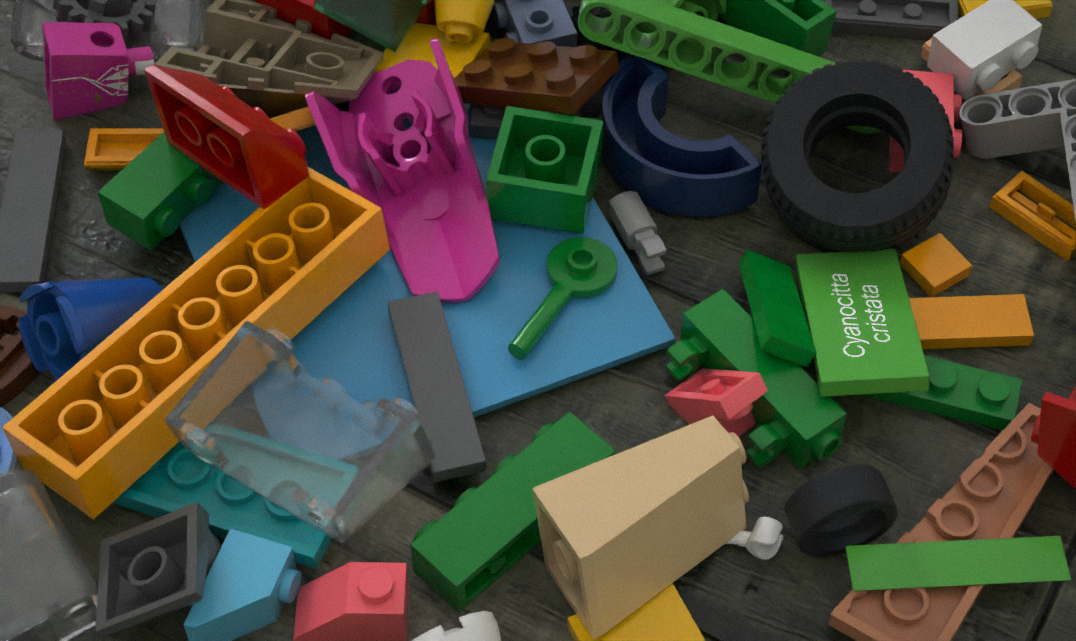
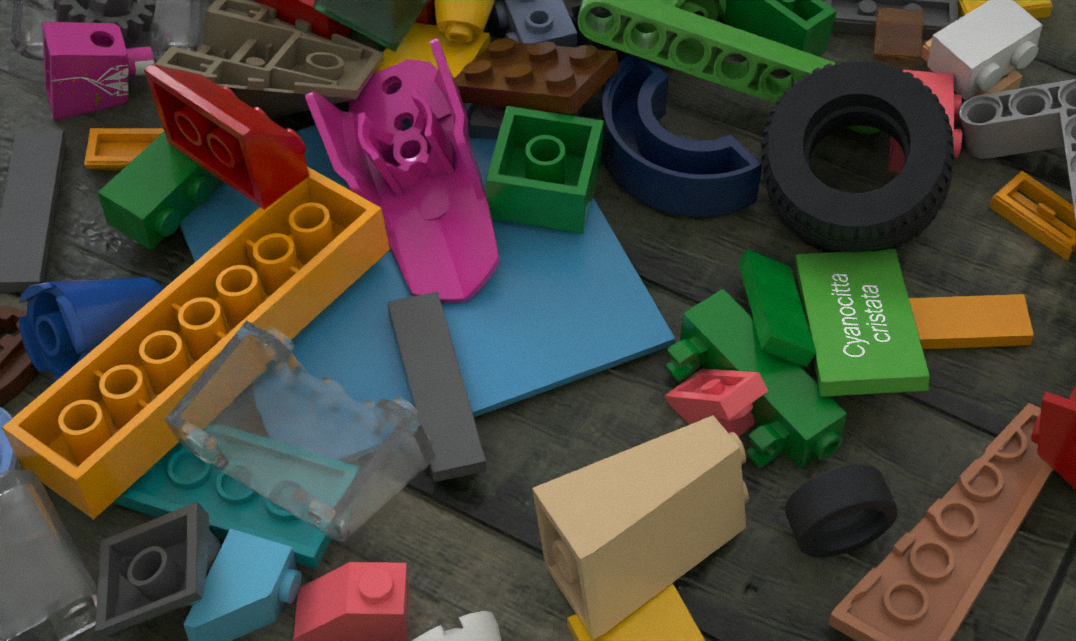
(295, 120): light orange tile -> none
(498, 520): green brick -> none
(575, 269): green piece -> none
(637, 230): light grey bar -> none
(763, 540): white hand -> none
(898, 33): none -> clear orange tile
(935, 265): light orange tile -> none
(957, 563): bright green sticker -> none
(963, 394): green plate -> none

